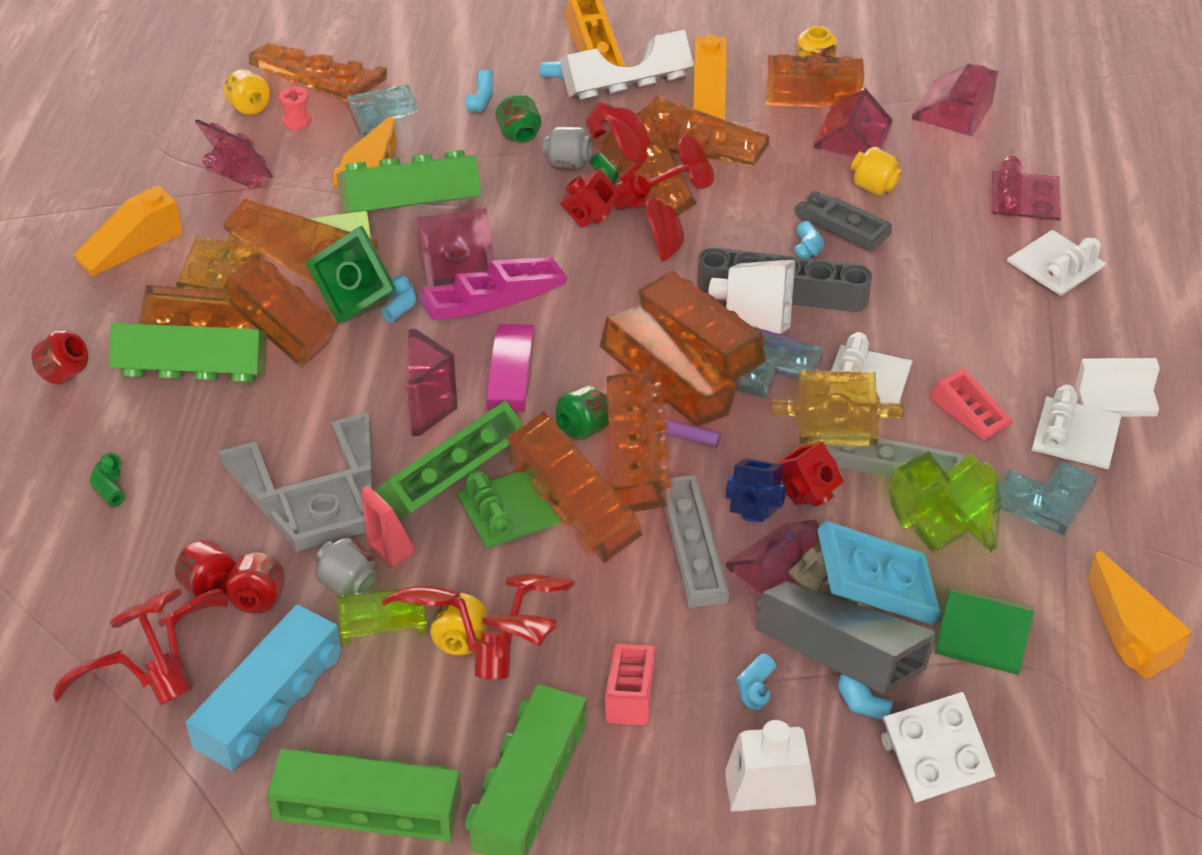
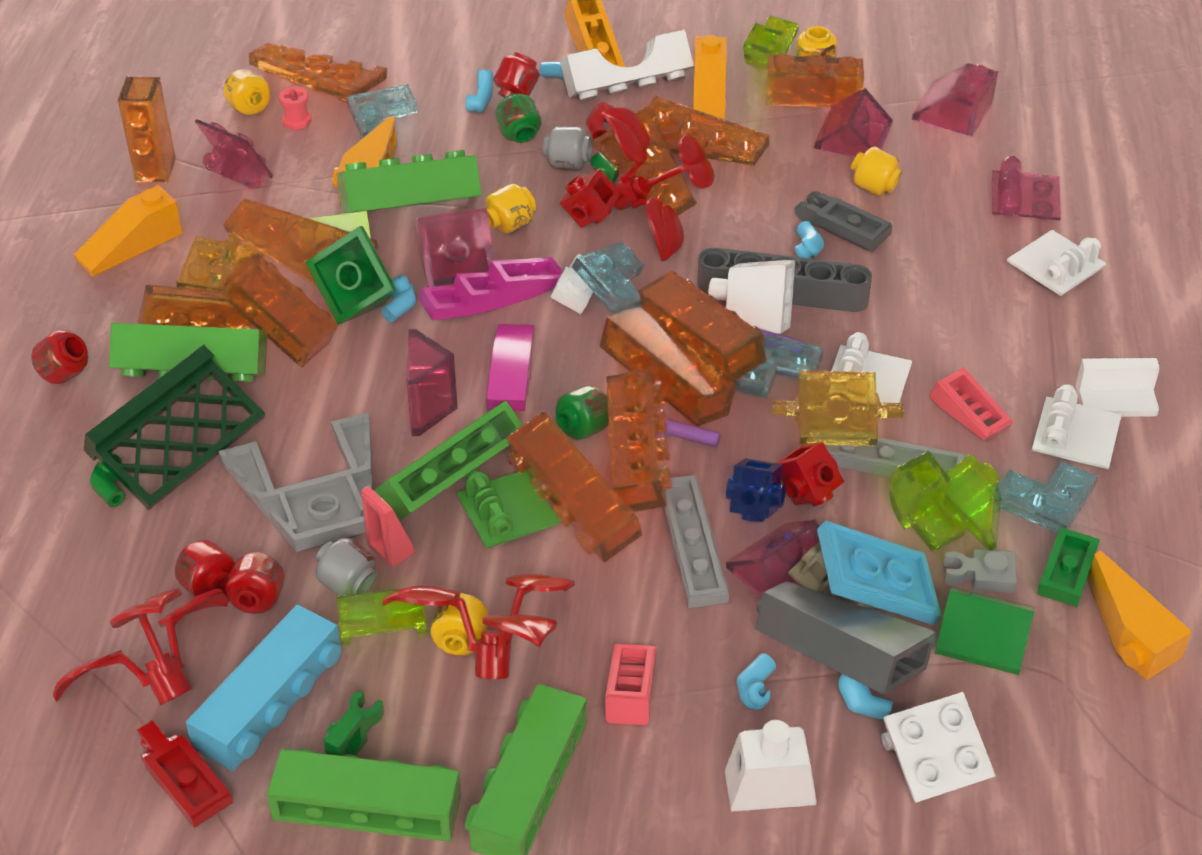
(147, 129): none -> clear orange brick
(151, 403): none -> dark green fence
(183, 775): none -> red hinge
(349, 733): none -> green plate
(510, 208): none -> yellow head
(516, 75): none -> red head
(572, 290): none -> white plate
(608, 274): none -> clear light blue plate
(769, 39): none -> clear neon green brick
(987, 569): none -> light grey plate
(1068, 567): none -> green plate

